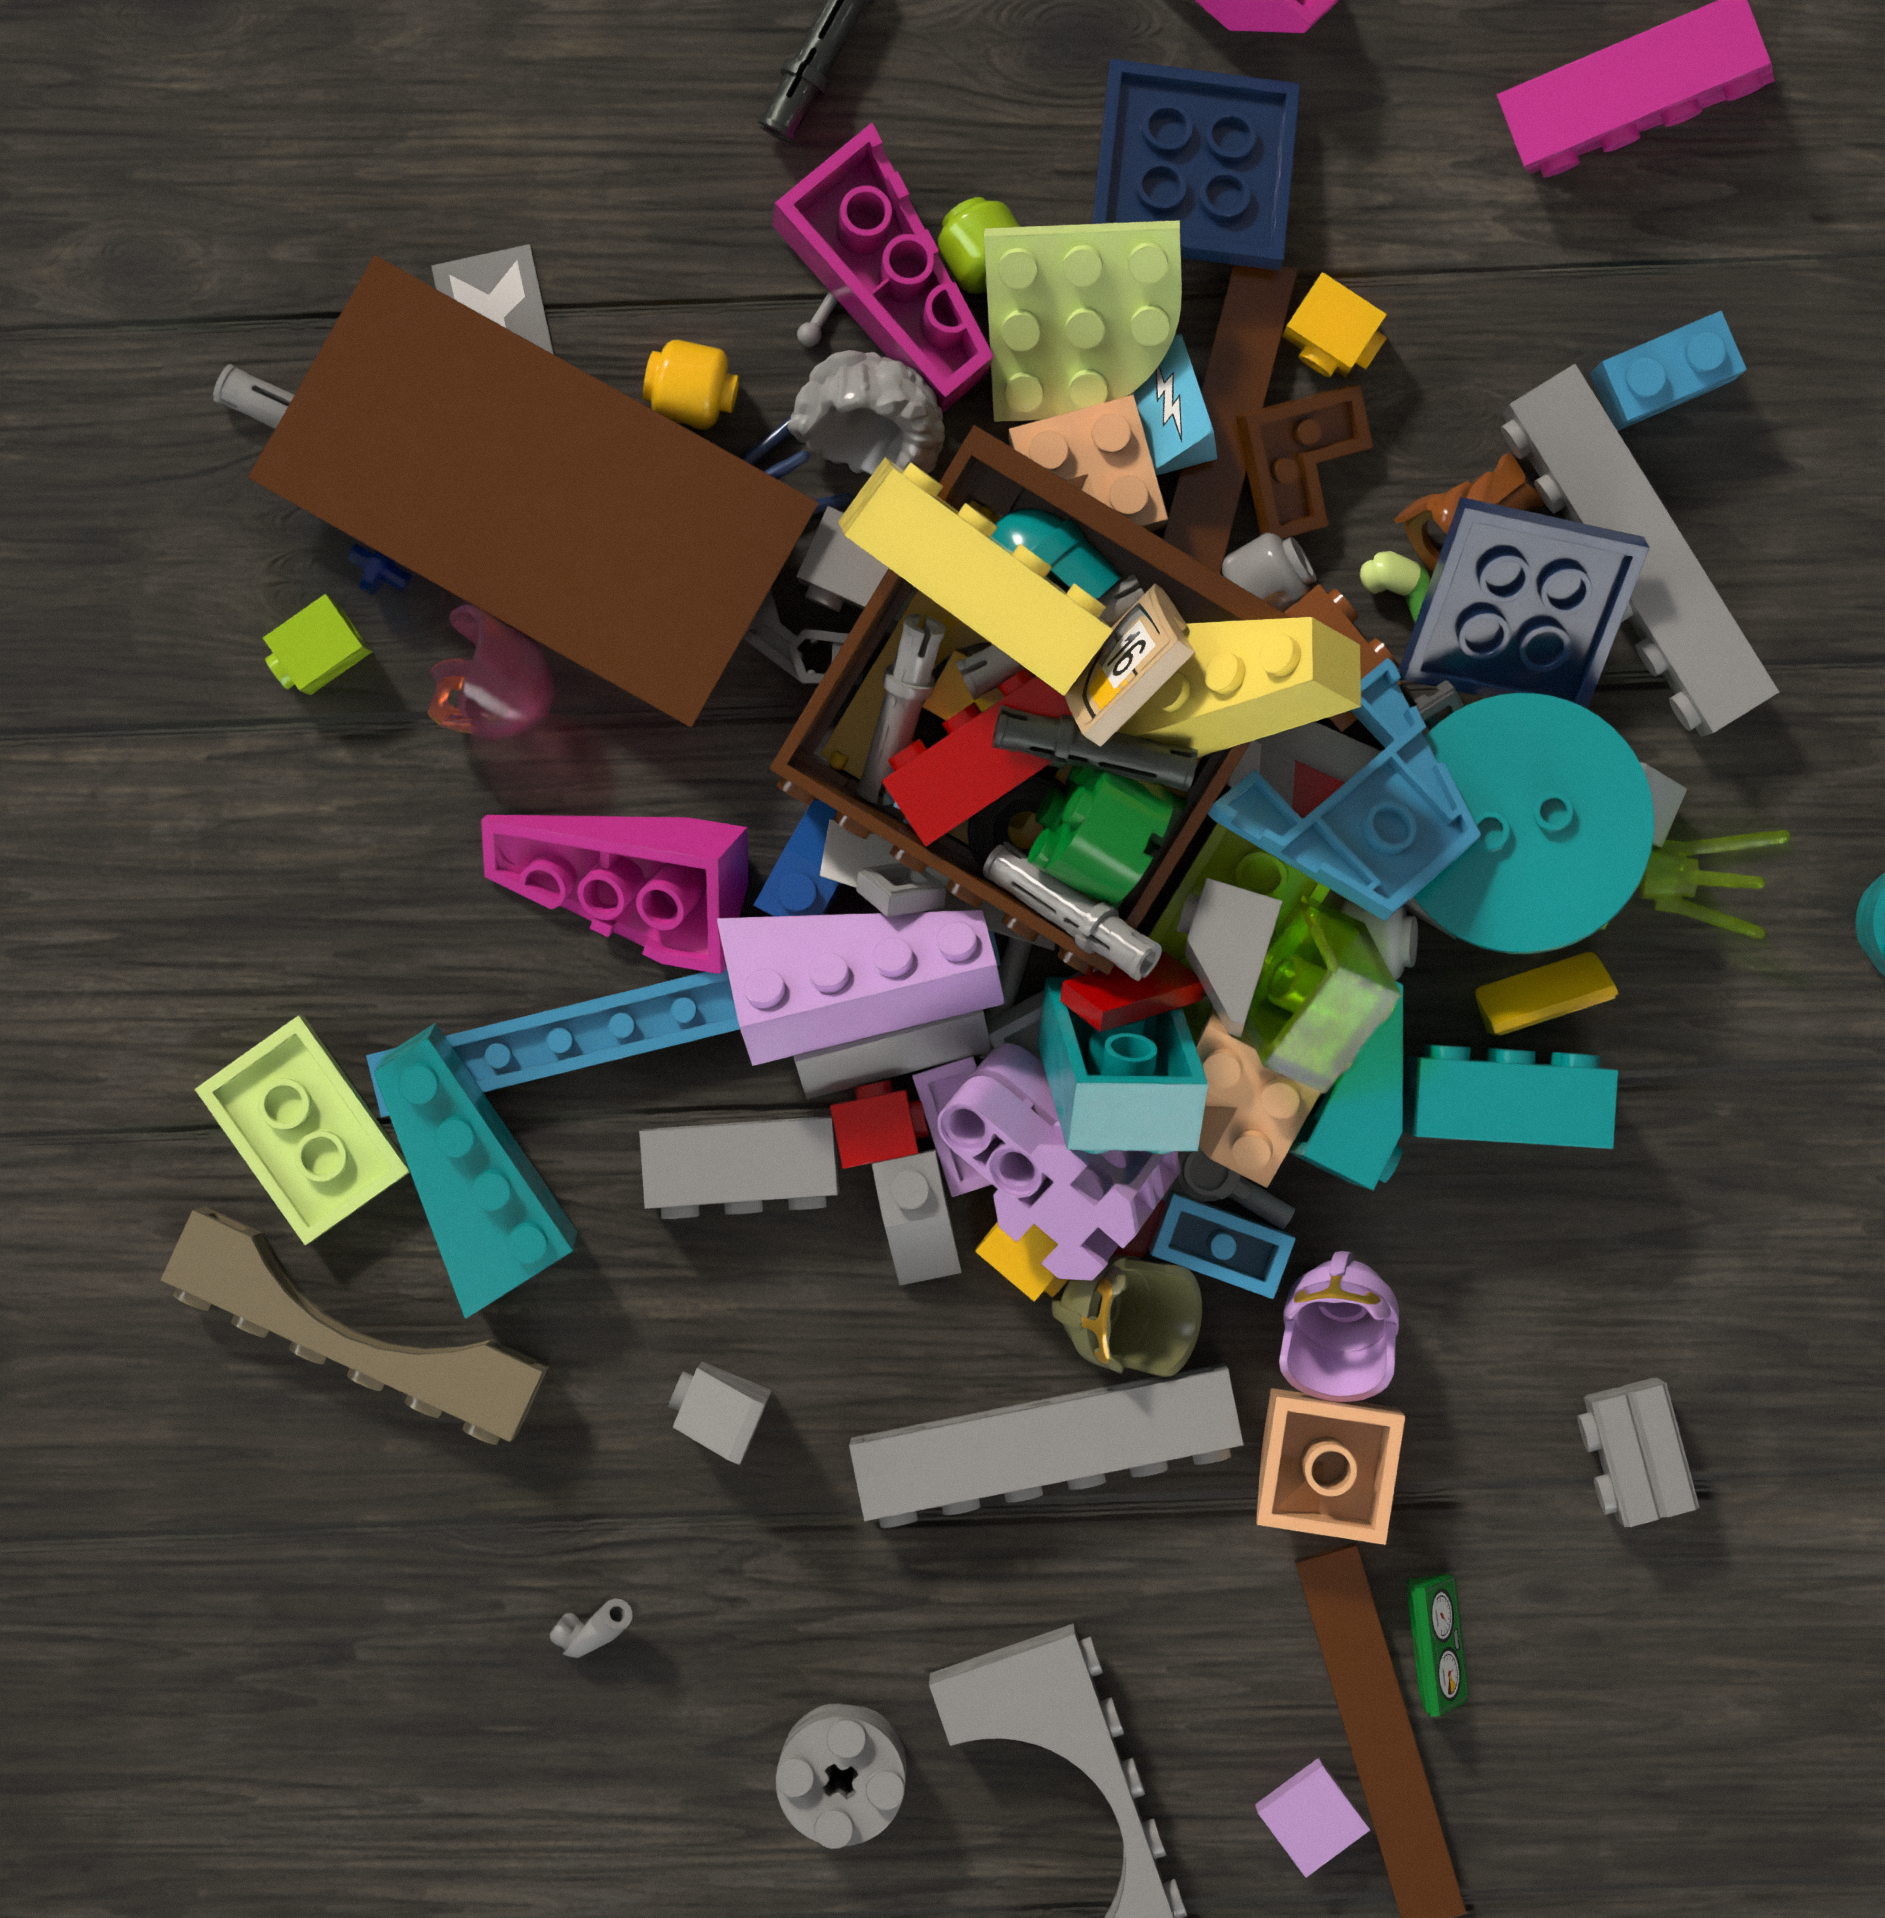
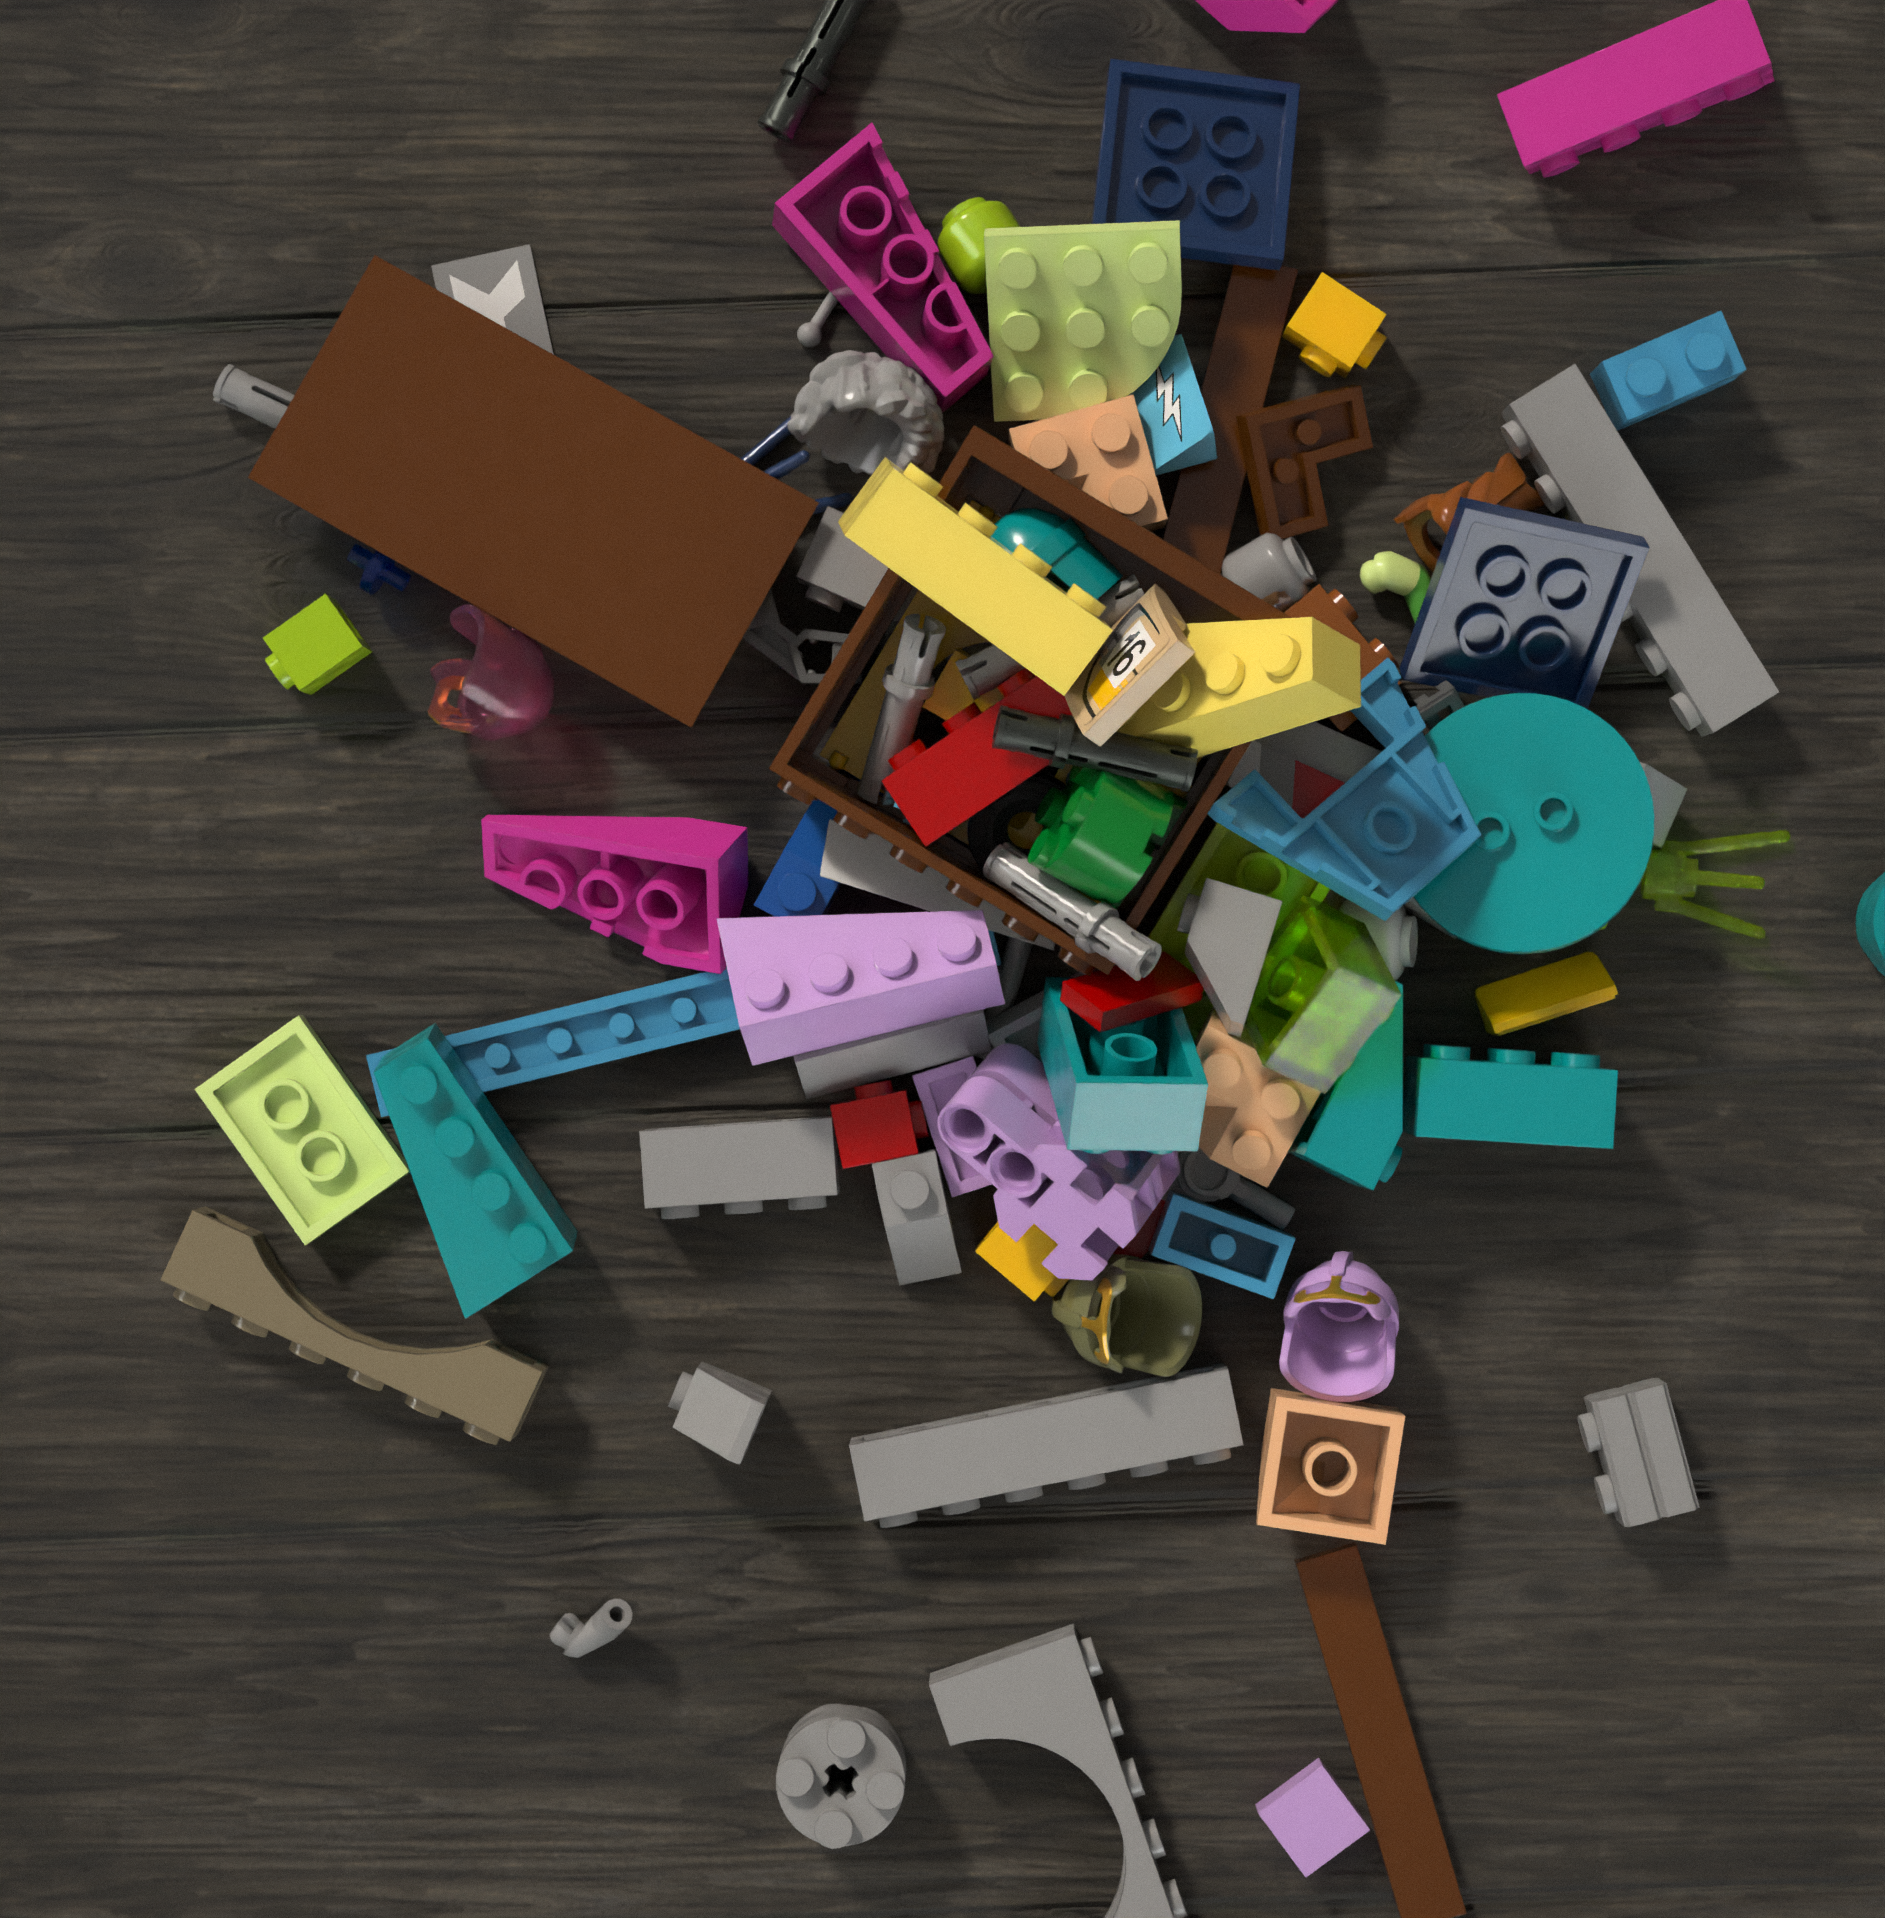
(690, 384): yellow head -> none
(900, 890): light grey tile -> none
(1437, 1643): green slope -> none

